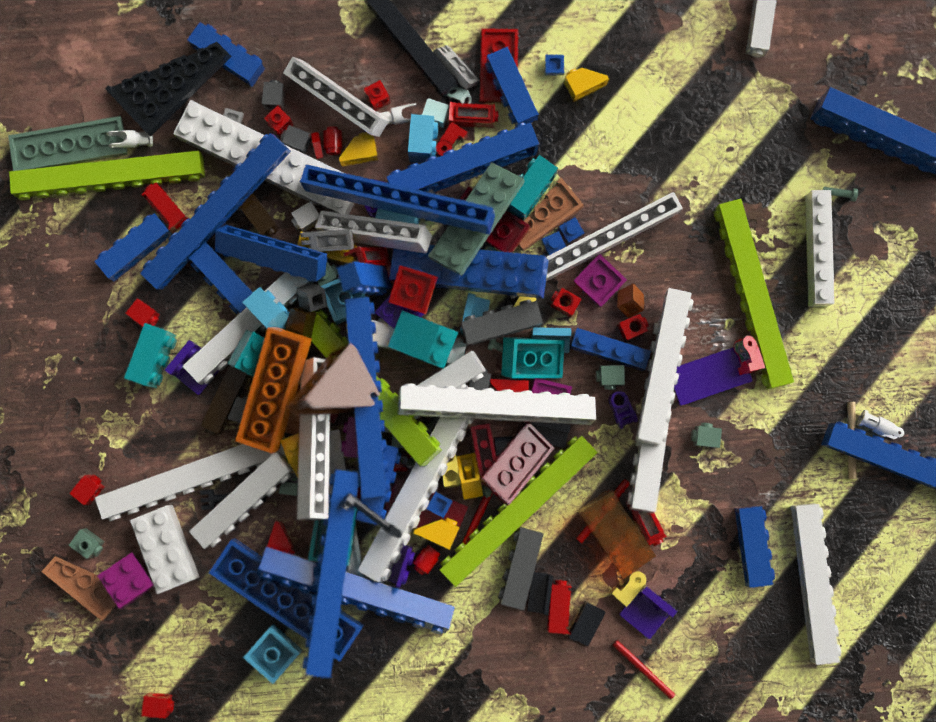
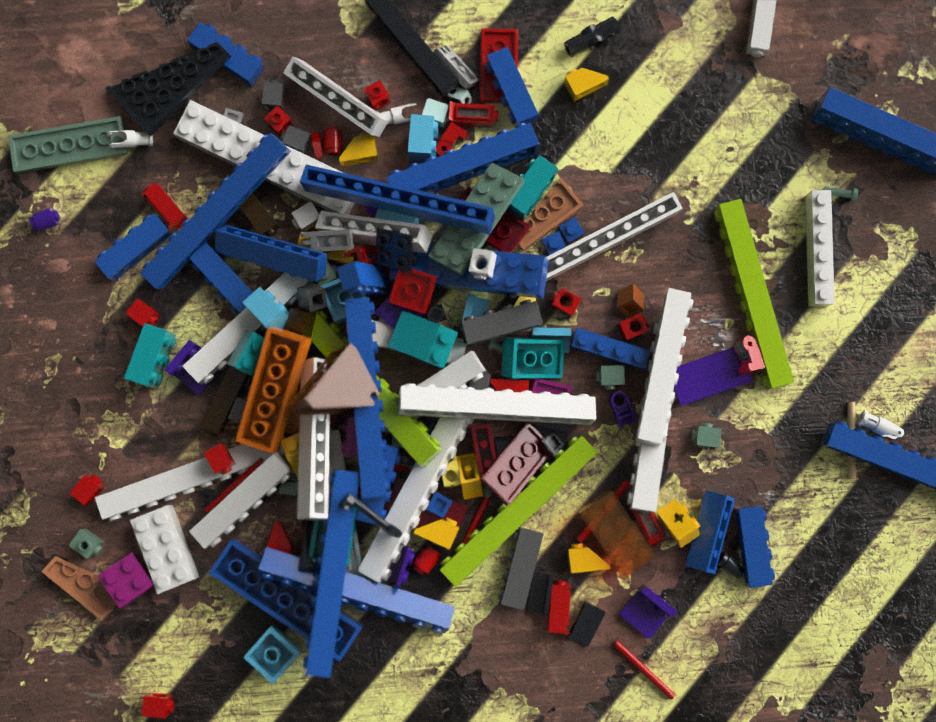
(44, 219): none -> dark purple brick
(107, 174): lime brick -> none
(220, 459): none -> red brick
(234, 485): none -> red bar
(306, 563): none -> black hinge
(394, 249): none -> black hinge
(436, 314): none -> black piece
(482, 255): none -> white brick
(551, 444): none -> black tile
(554, 64): blue plate -> none
(584, 559): none -> yellow slope
(592, 36): none -> black piece
(599, 280): magenta plate -> none
(630, 588): light yellow leg -> none
(675, 512): none -> yellow brick
(713, 526): none -> blue brick
(729, 565): none -> black cone
(815, 584): white brick -> none

